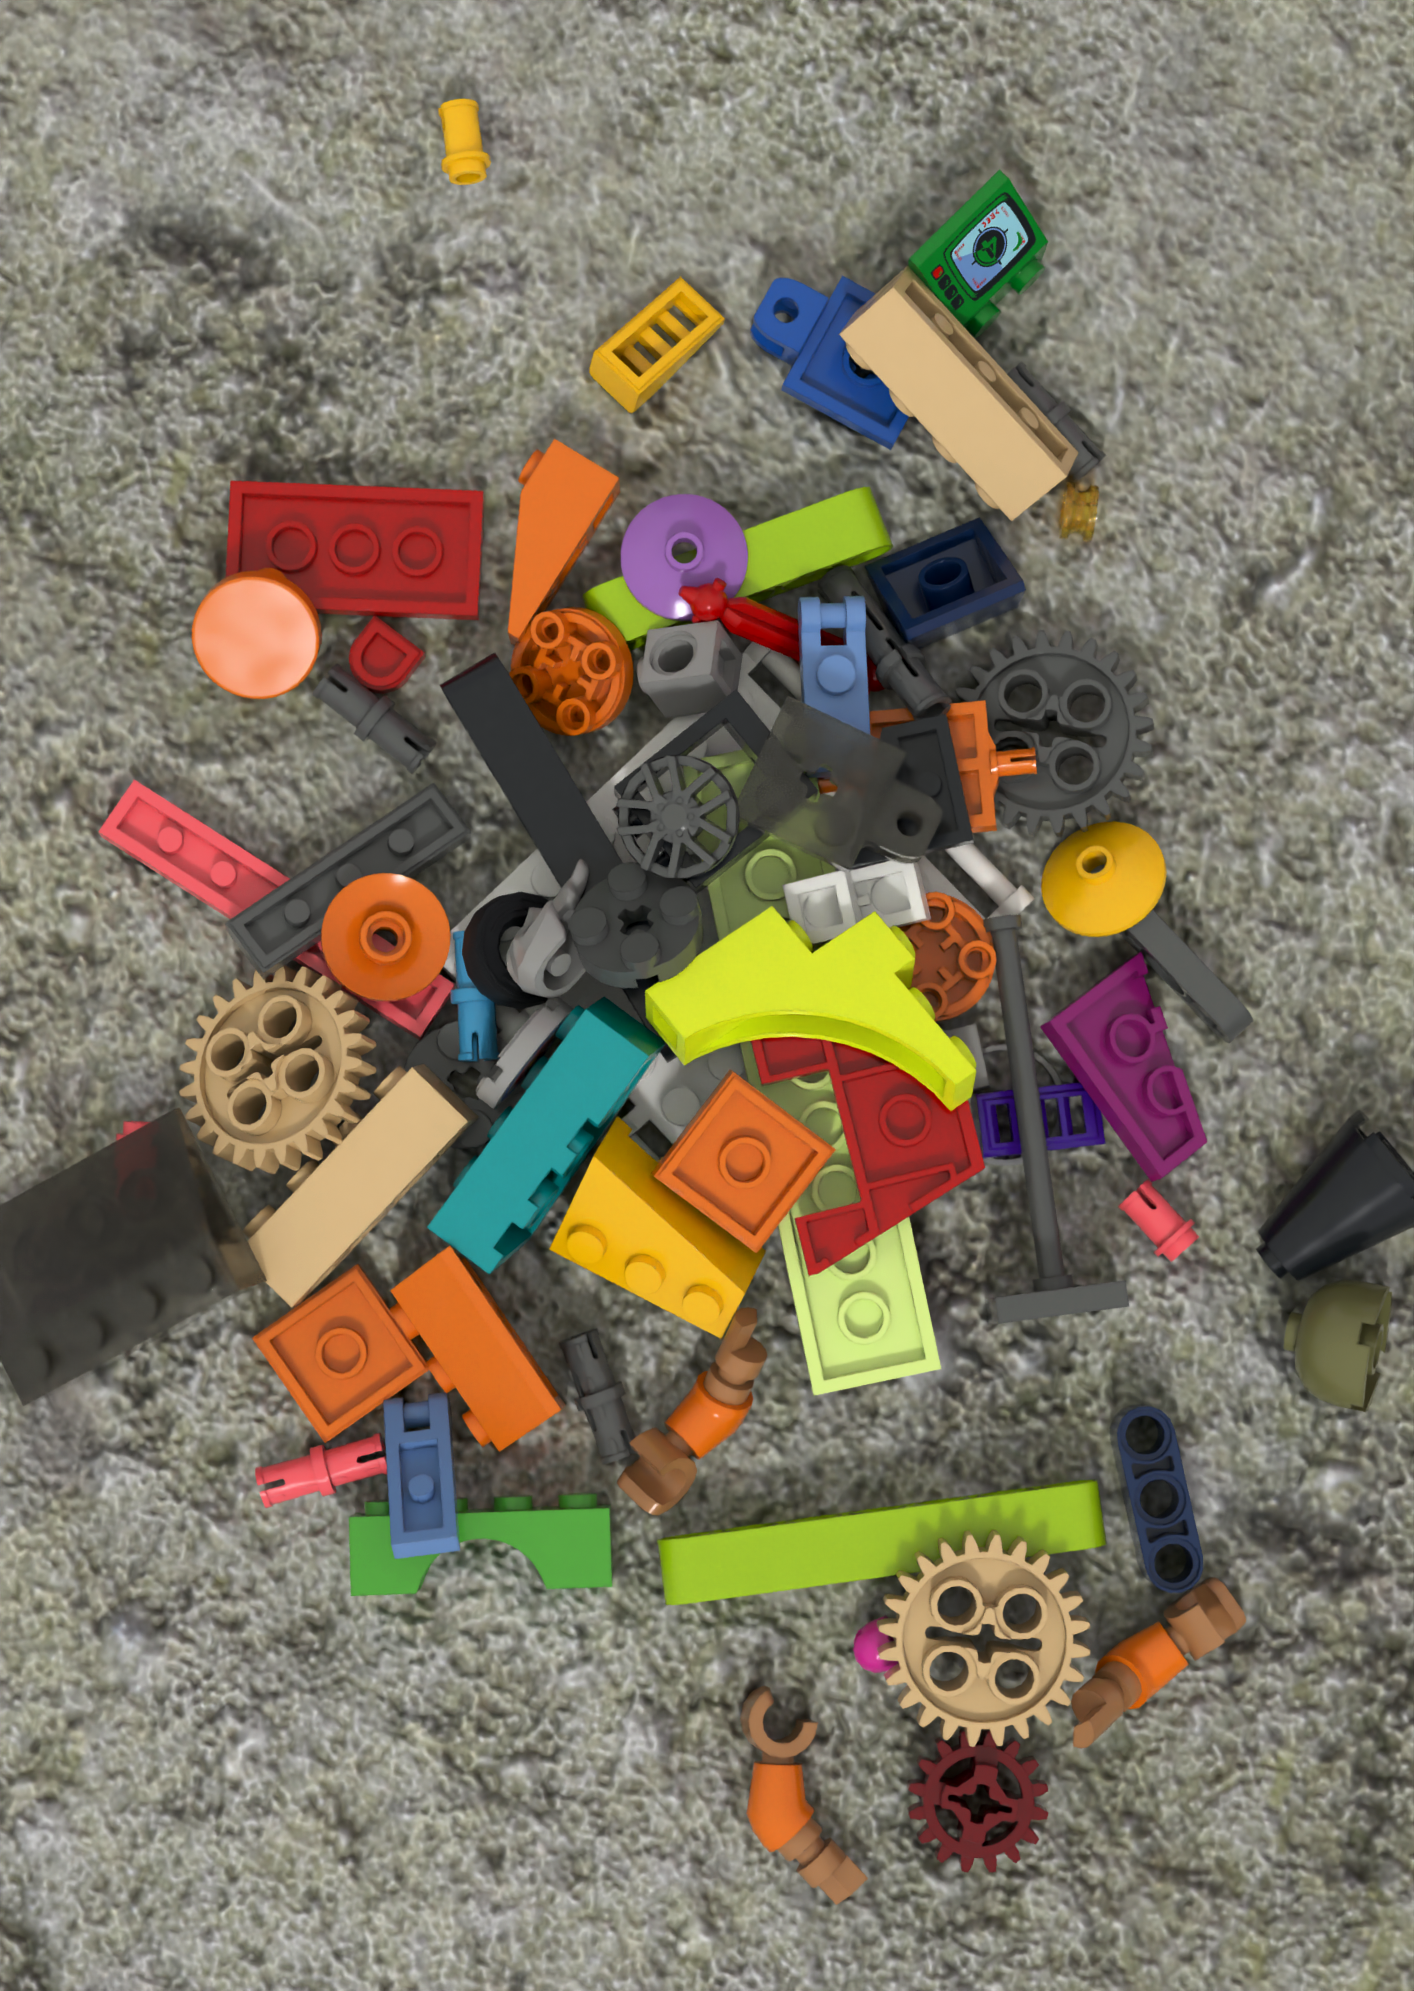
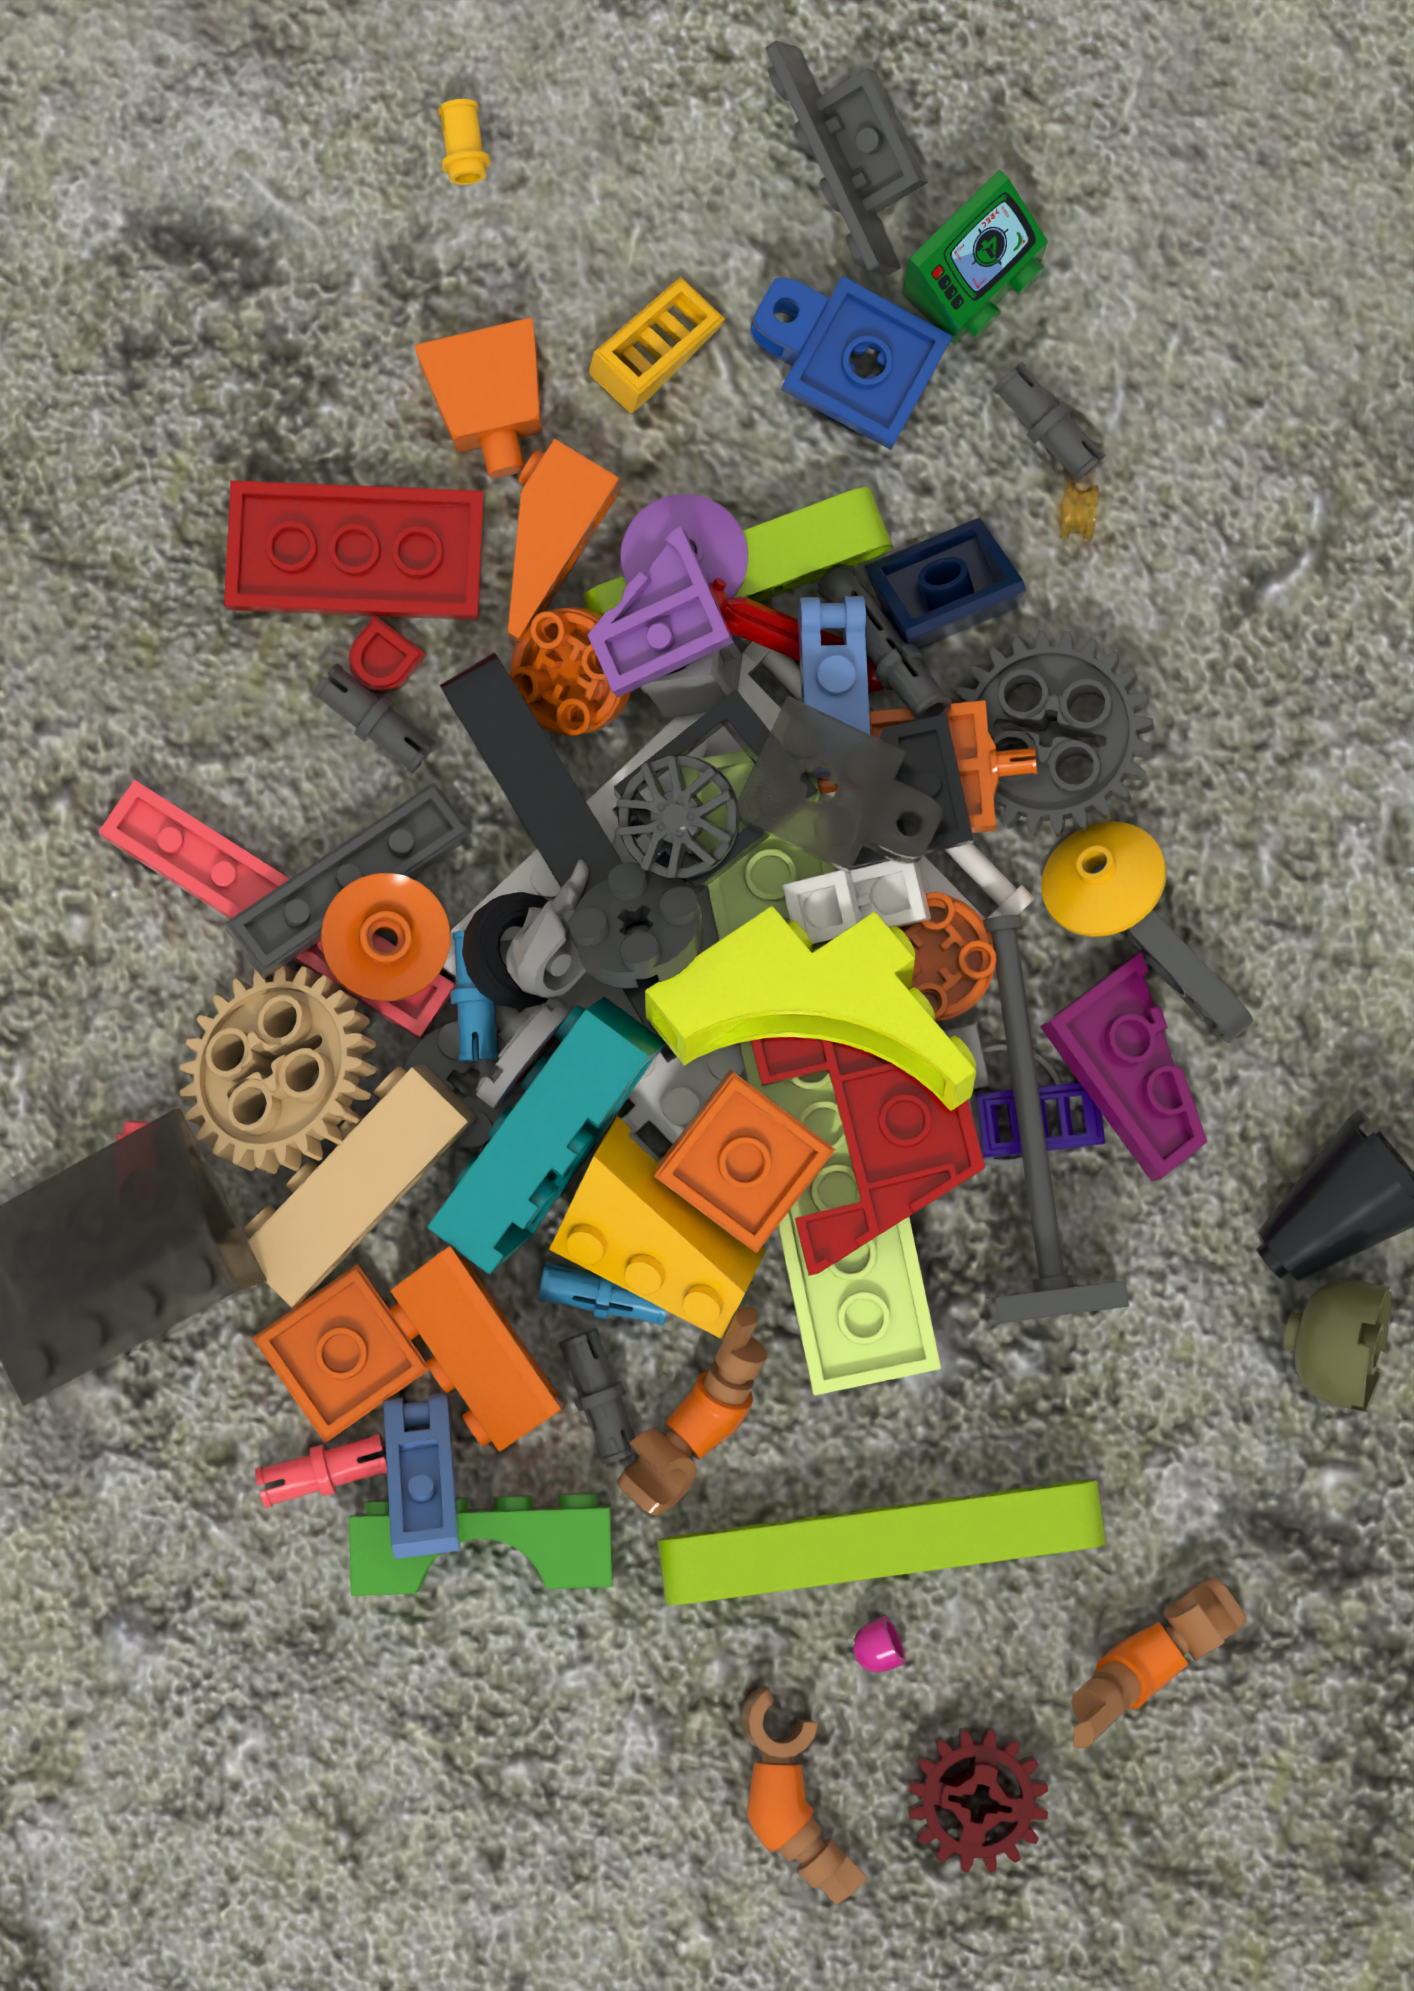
(256, 634): tile -> none
(487, 390): none -> orange torso
(594, 1293): none -> dark azure pin
(661, 621): none -> medium lavender wing
(856, 146): none -> dark grey bracket
(958, 394): tan brick -> none
(973, 1696): tan gear -> none
(1159, 1221): coral pin -> none
(1178, 1521): dark blue beam -> none

